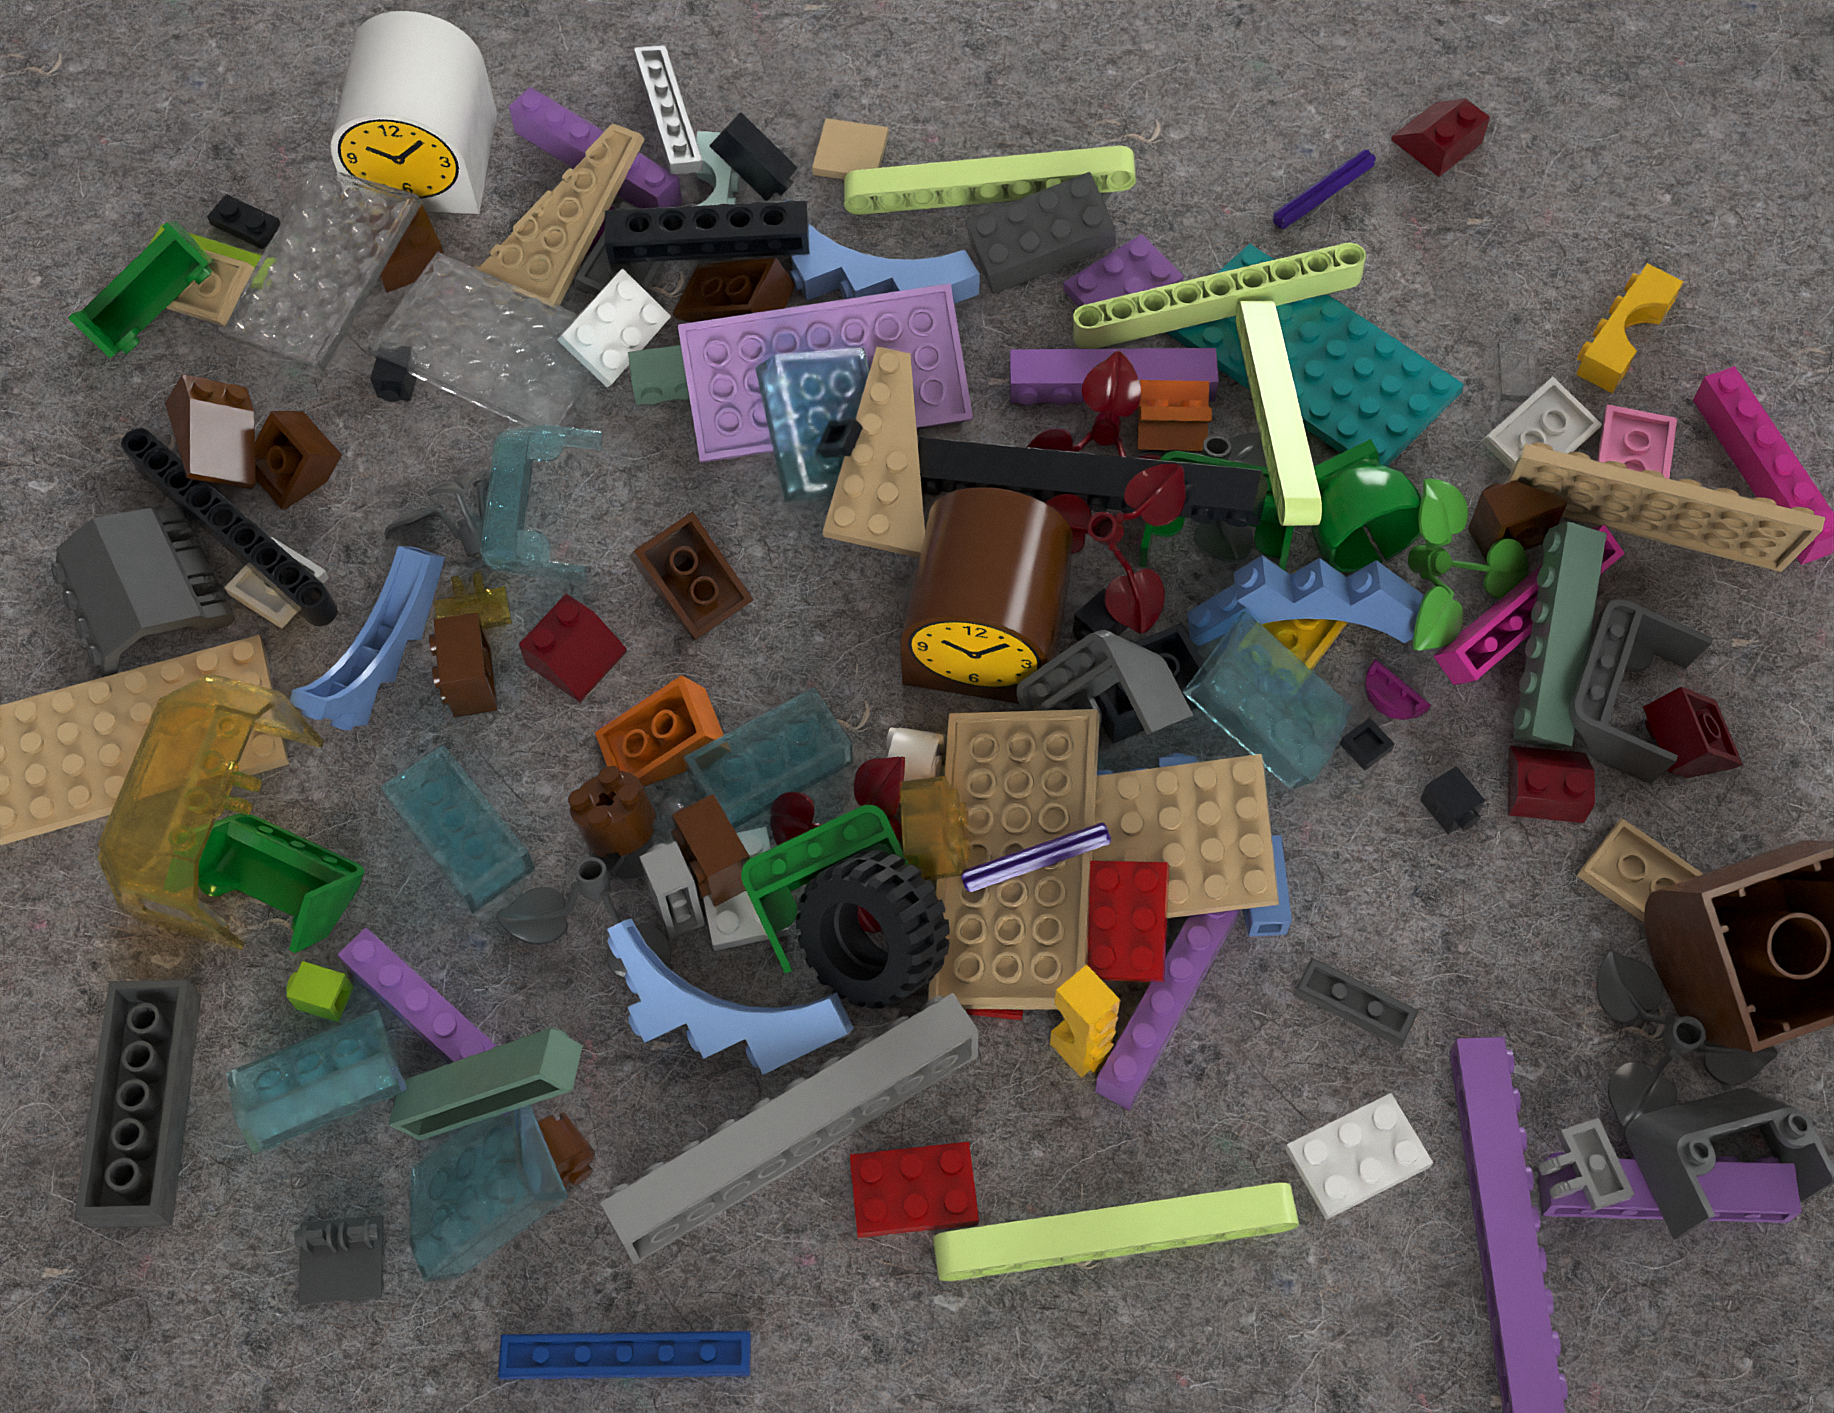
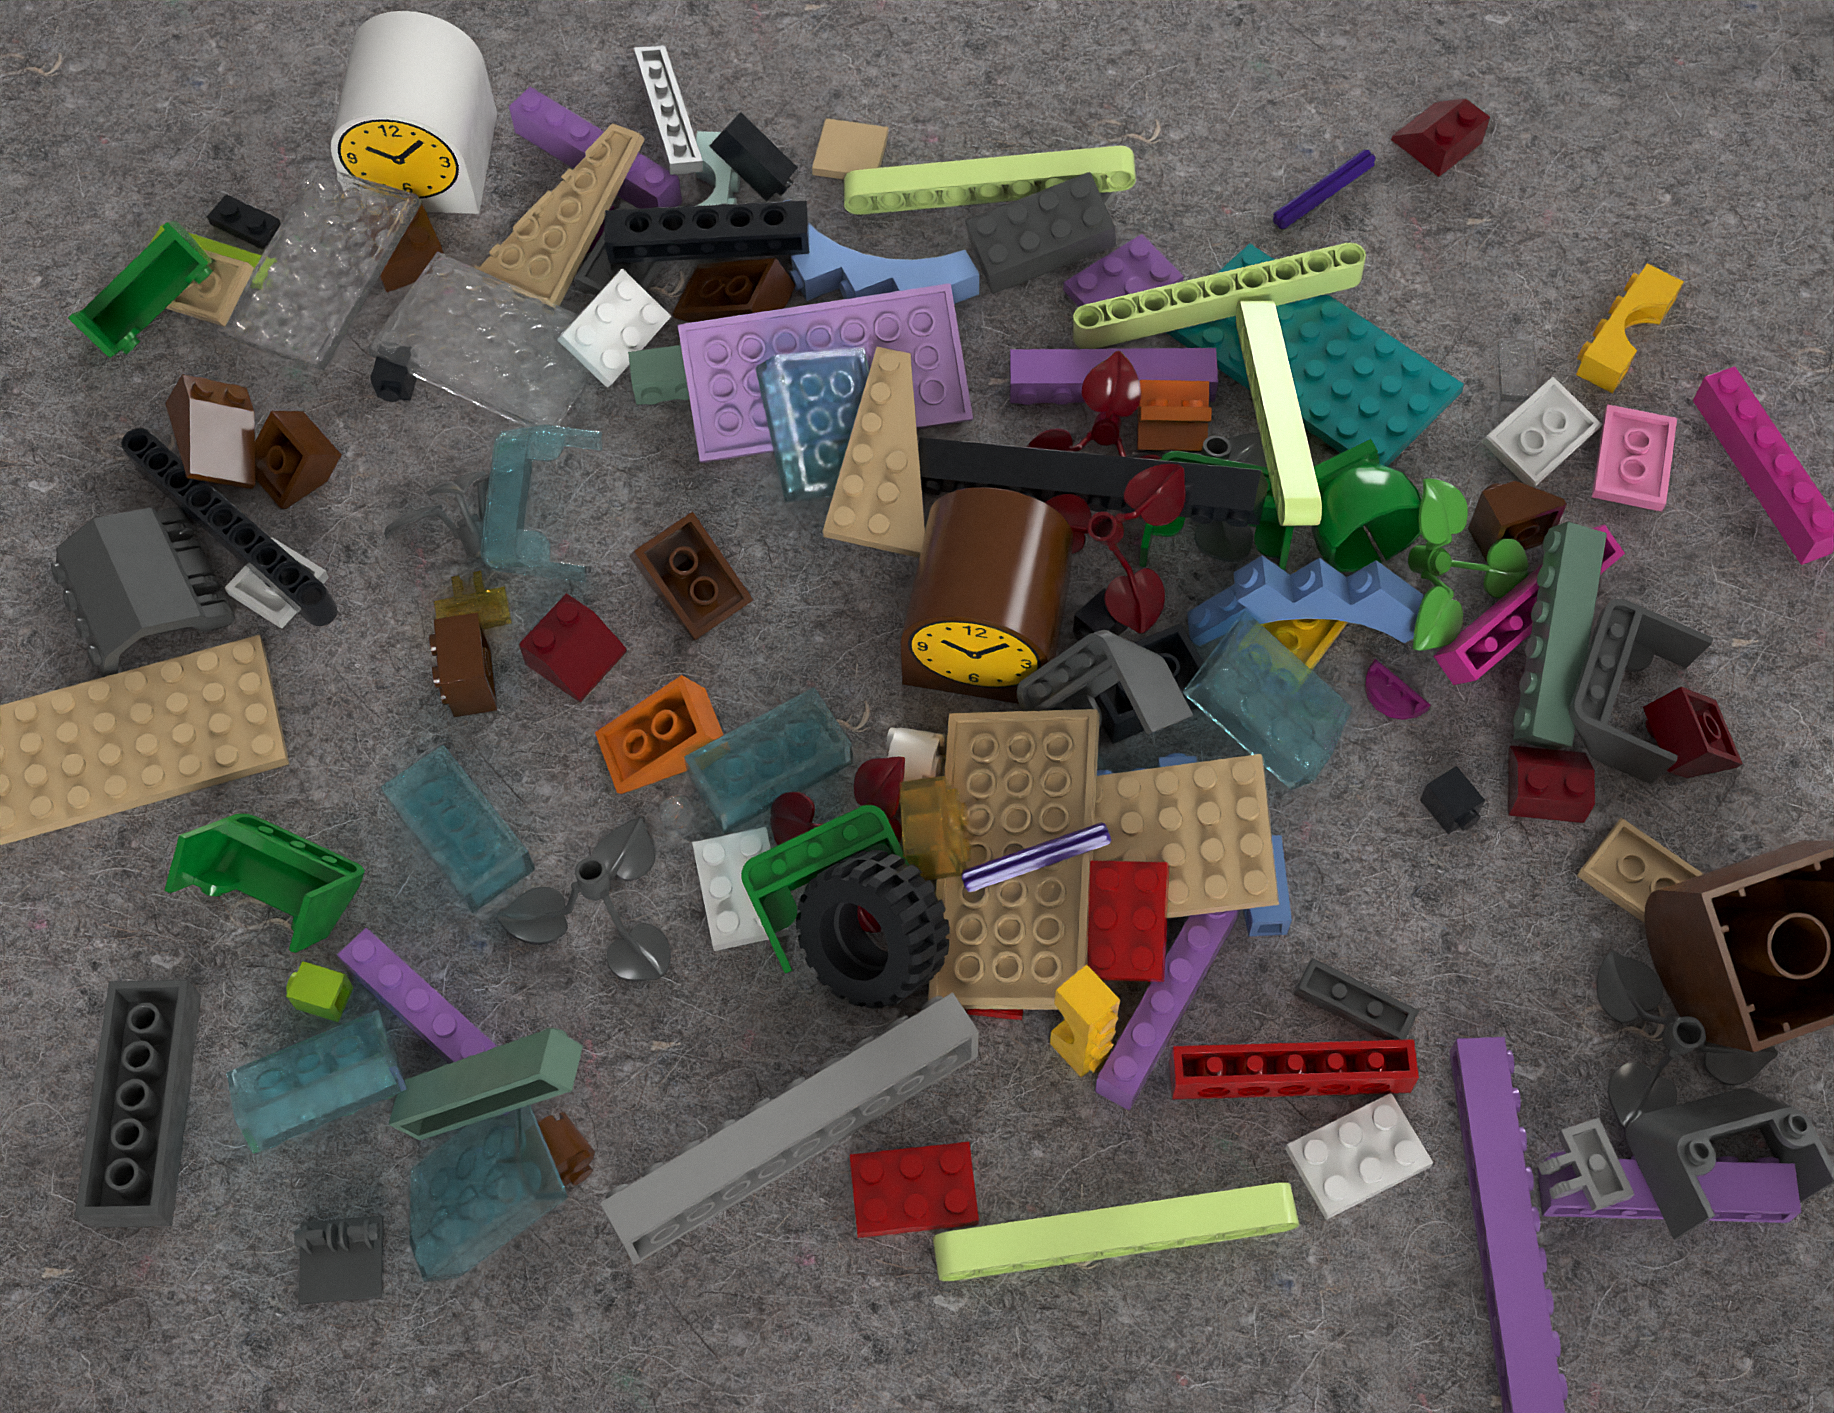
(177, 793): clear yellow windscreen -> none
(399, 615): medium blue arch -> none
(613, 812): reddish brown brick -> none
(625, 1355): blue tile -> none
(669, 1001): light blue arch -> none
(672, 889): light grey brick -> none
(710, 849): reddish brown brick -> none
(839, 438): black plate -> none
(1293, 1069): none -> red brick
(1367, 744): black plate -> none
(1669, 509): tan plate -> none

